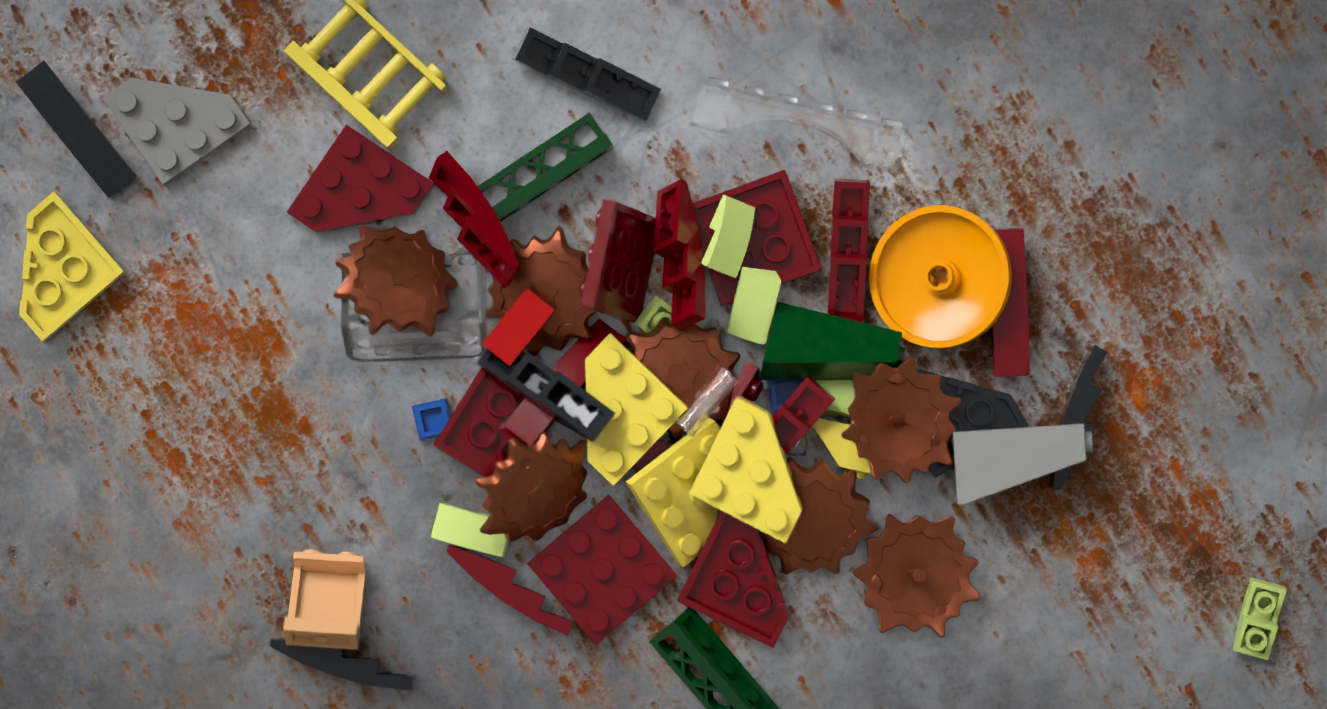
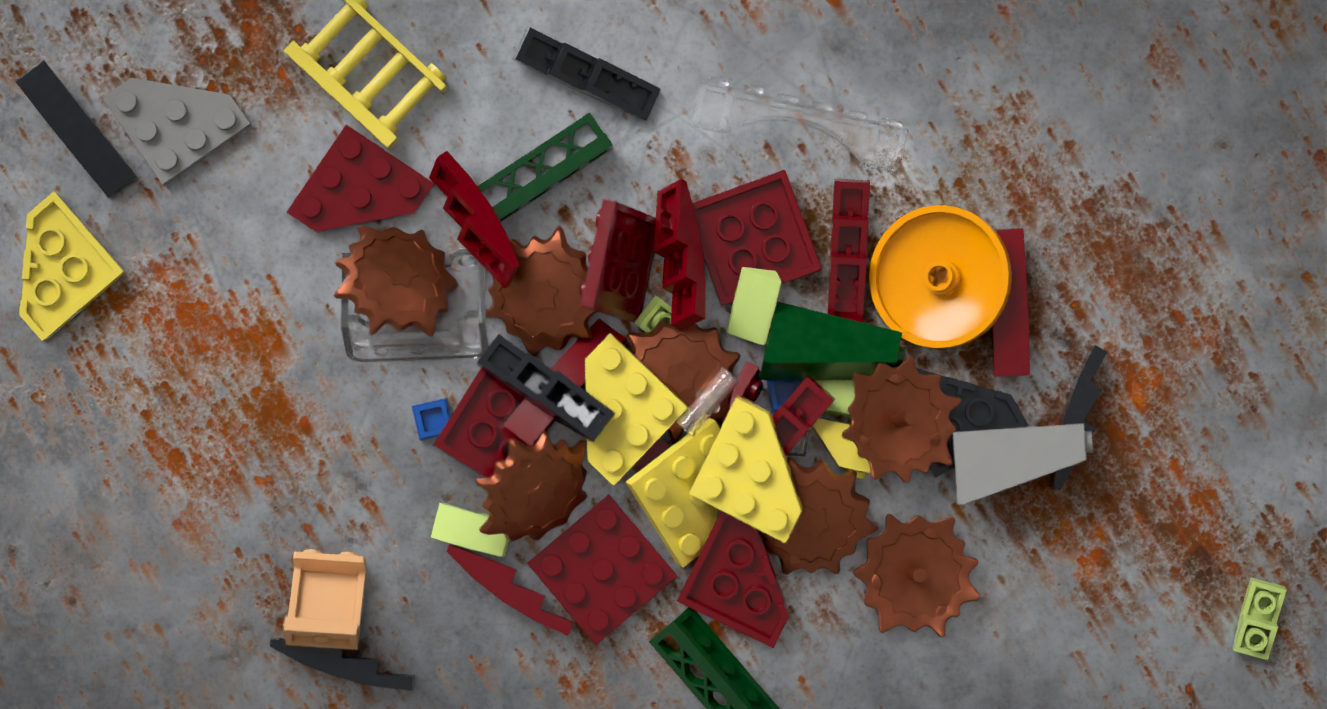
(518, 327): red tile -> none
(731, 237): yellowish green slope -> none

